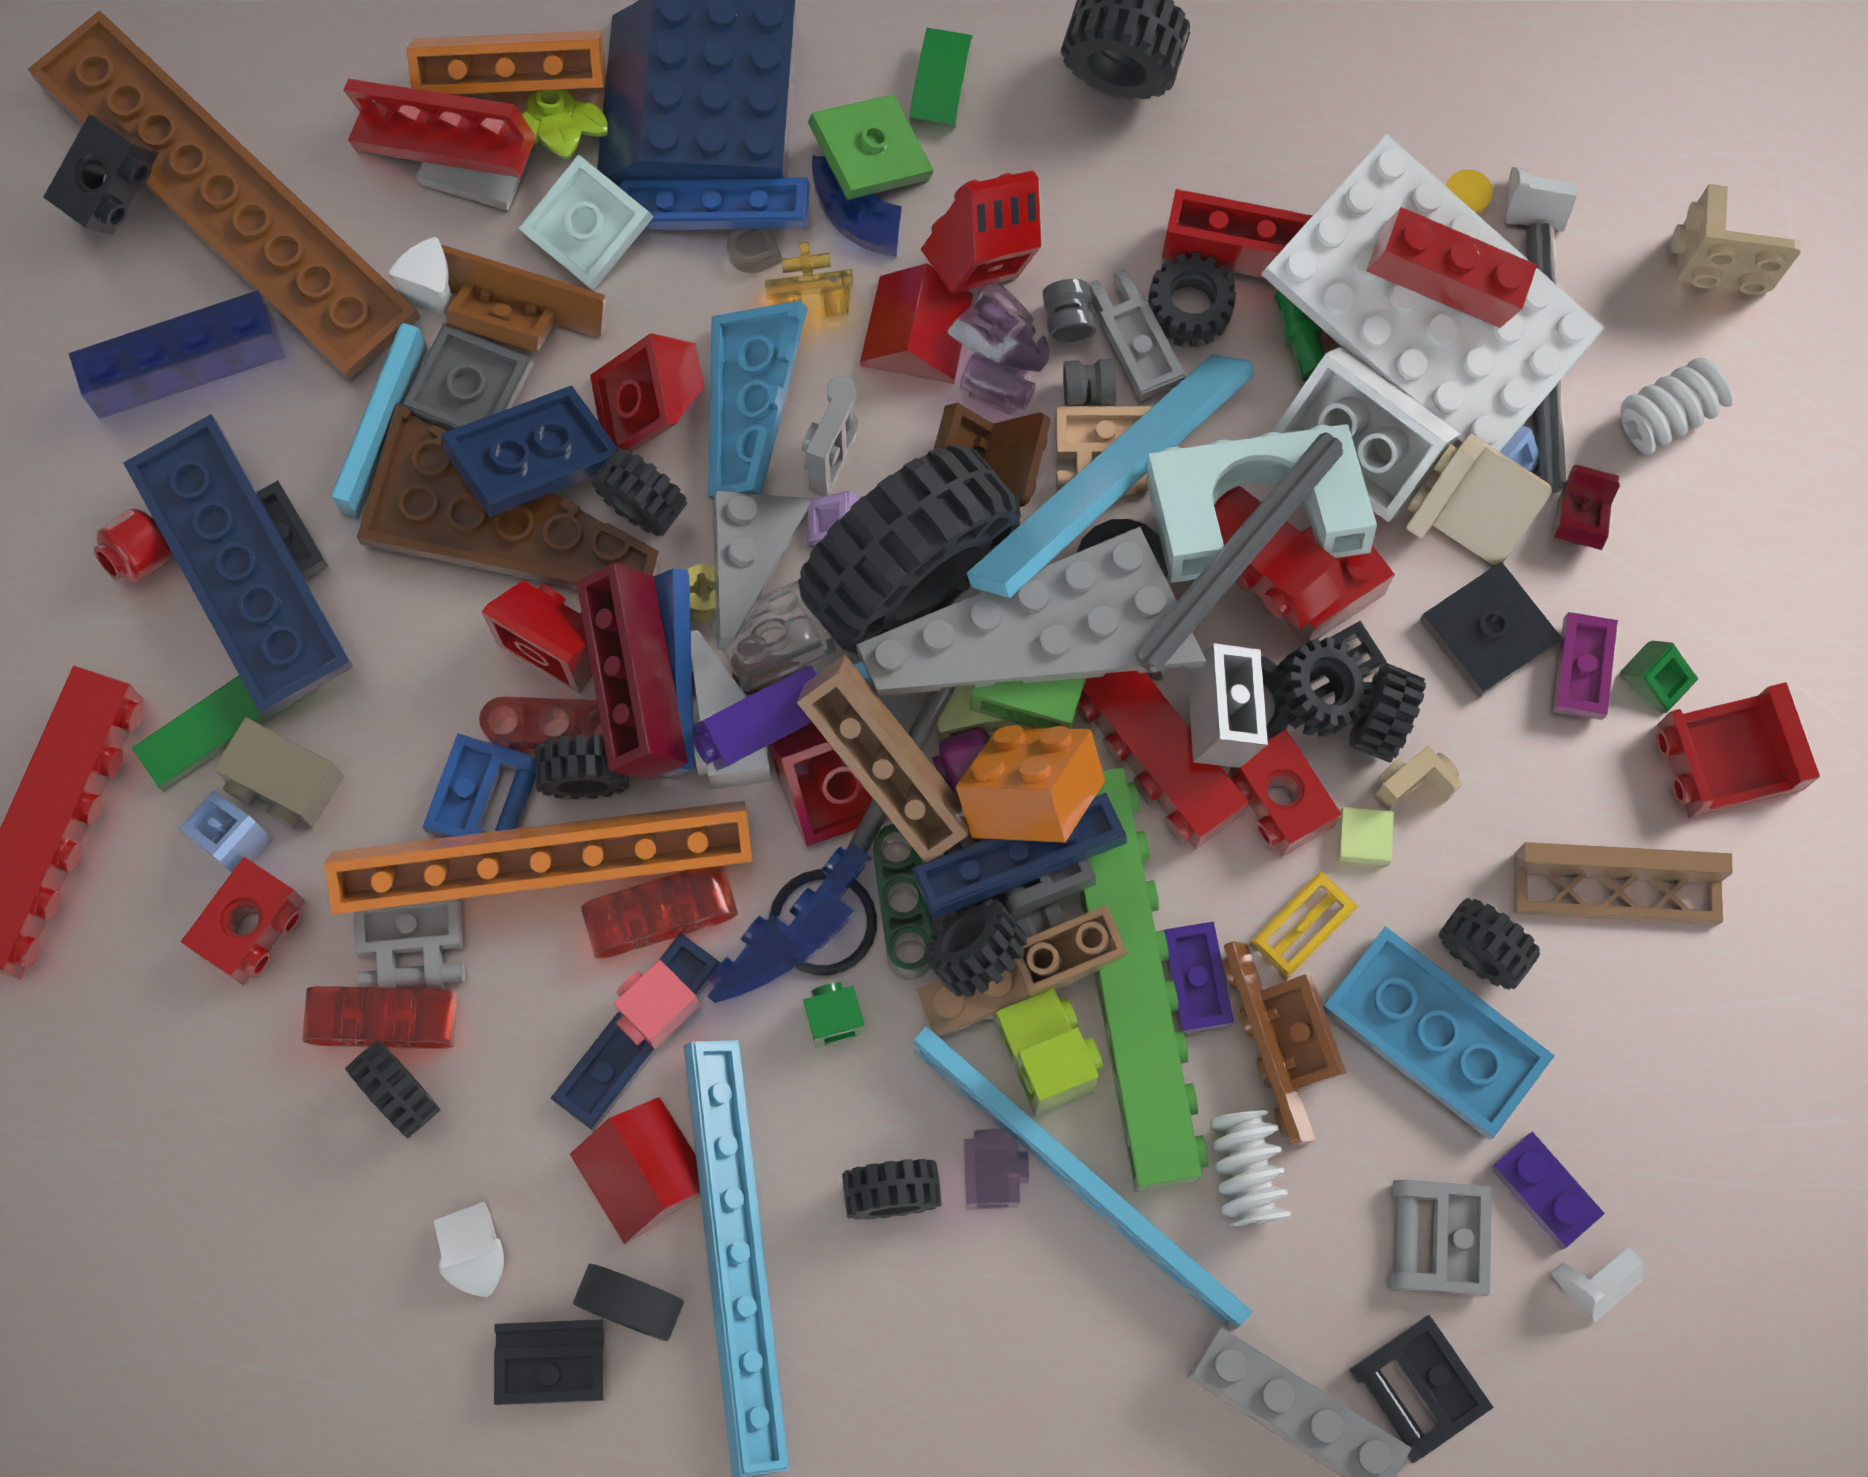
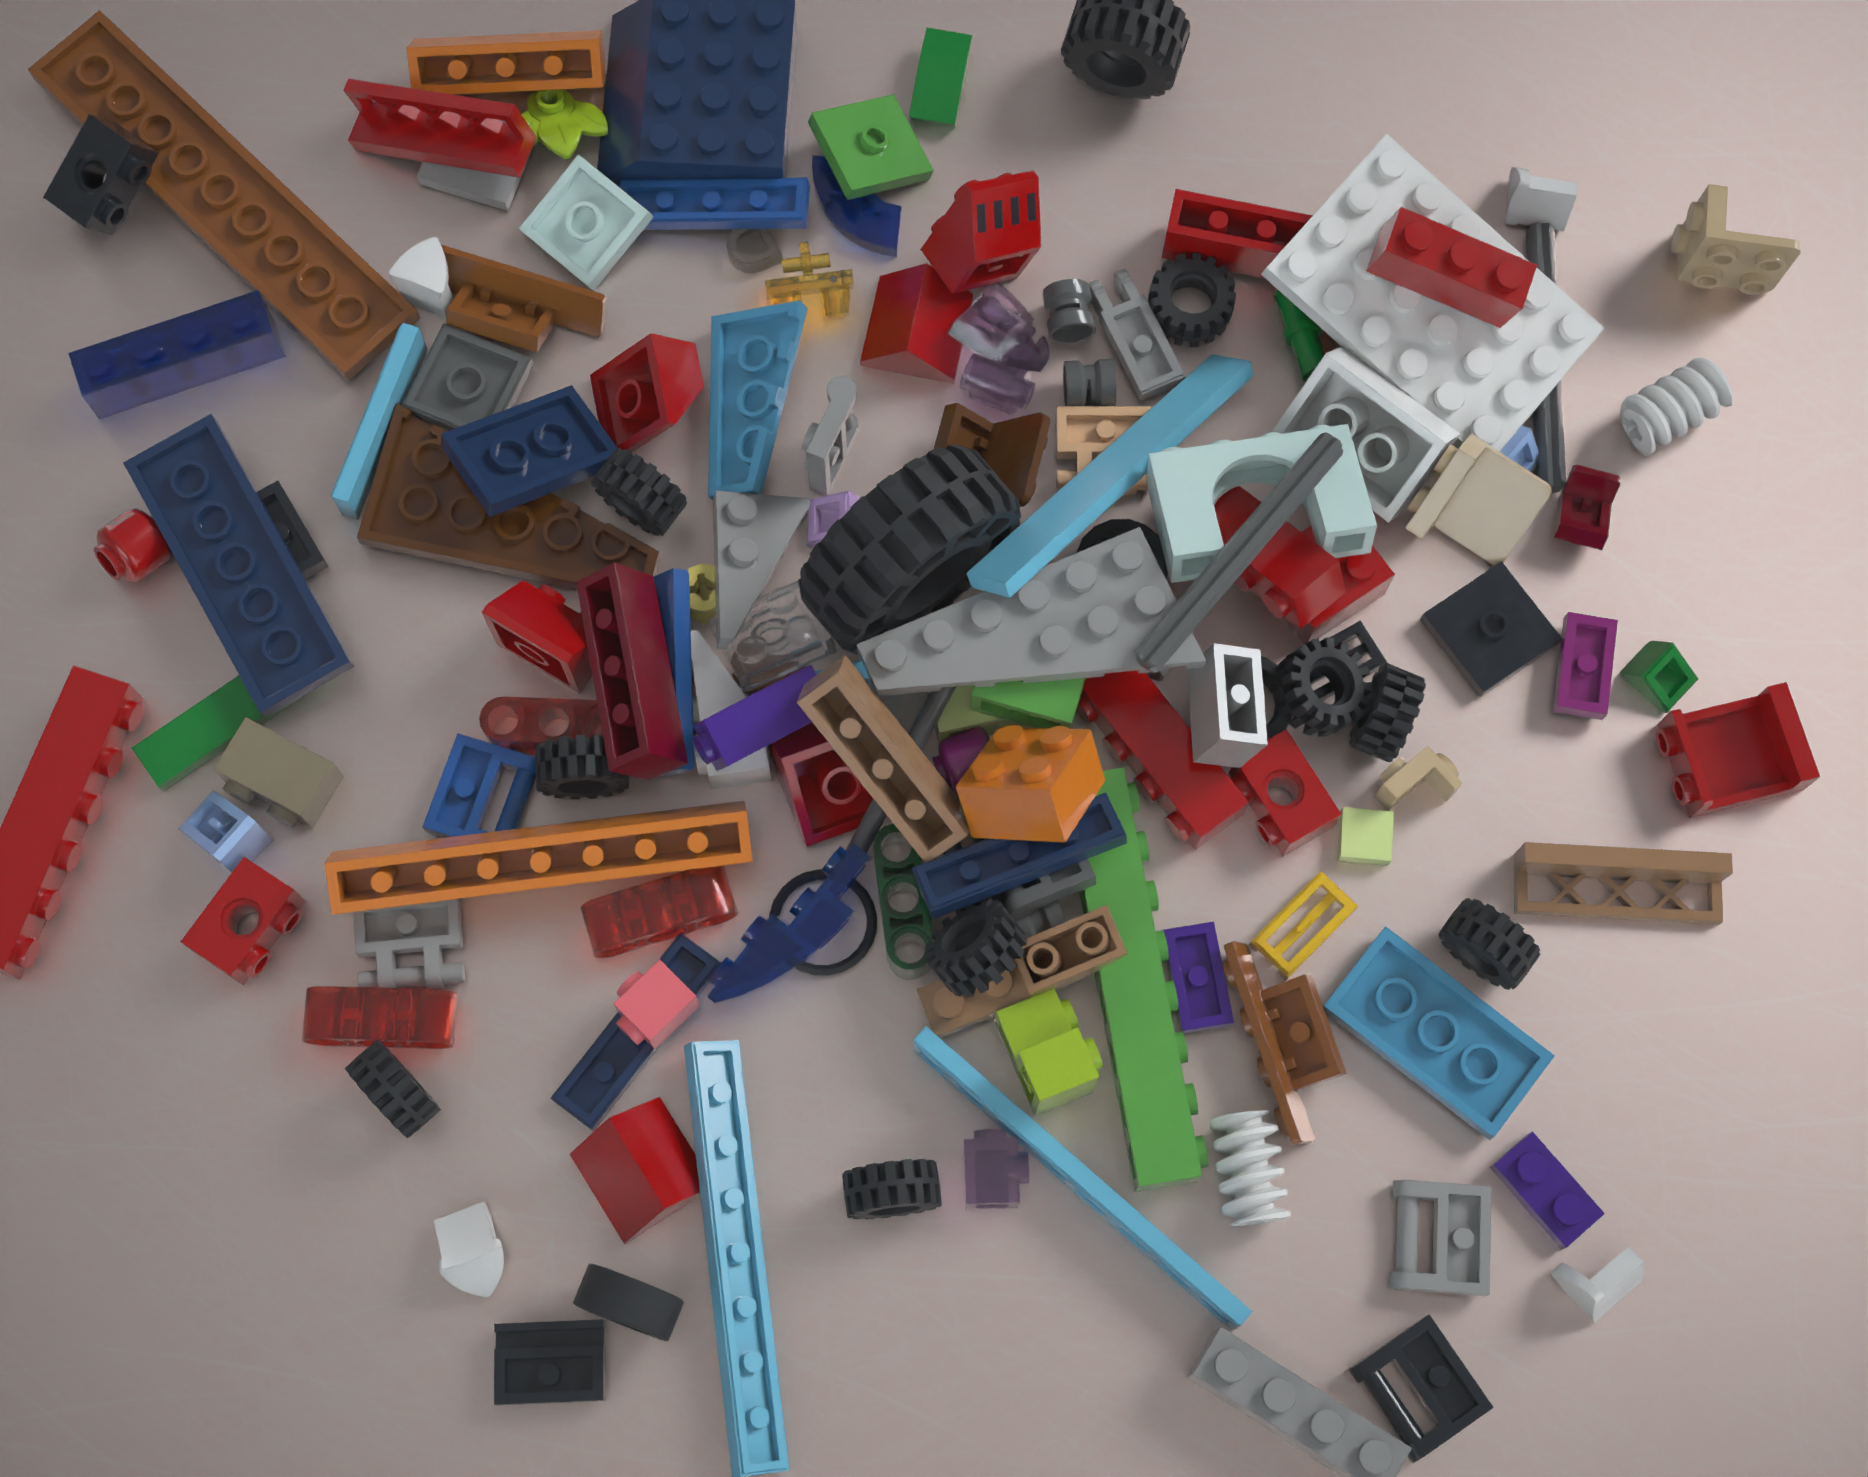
(833, 1014): green plate -> none
(1472, 189): yellow tile -> none

